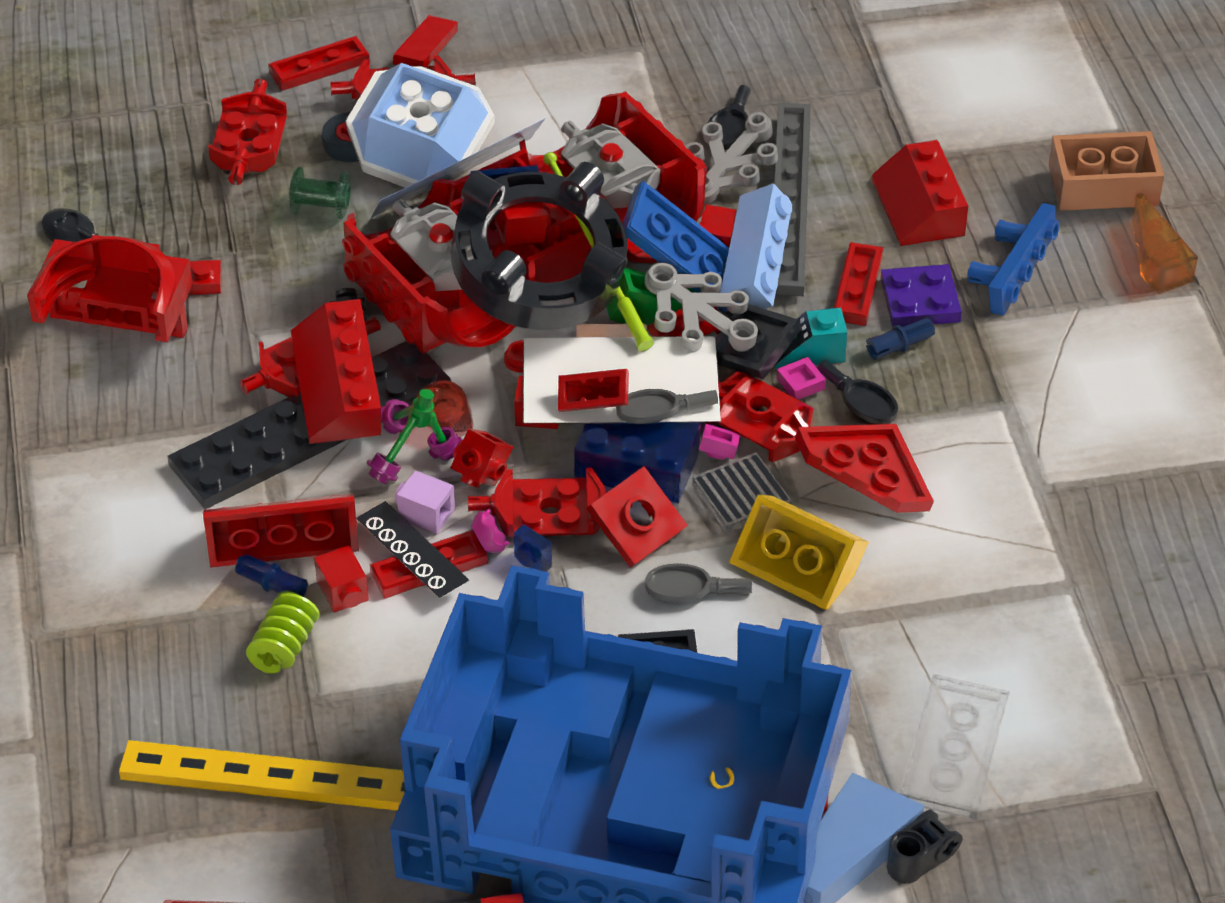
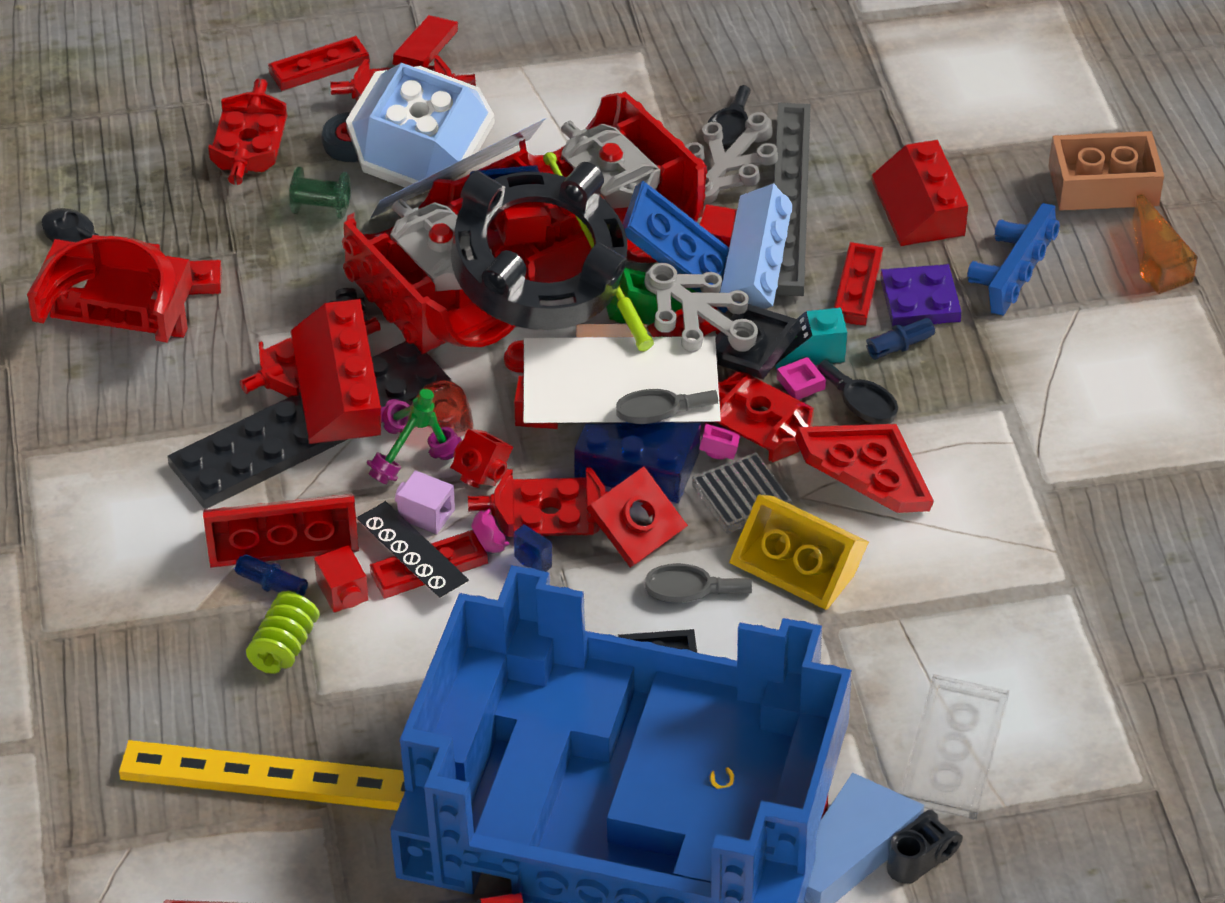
(593, 390): red slope -> none

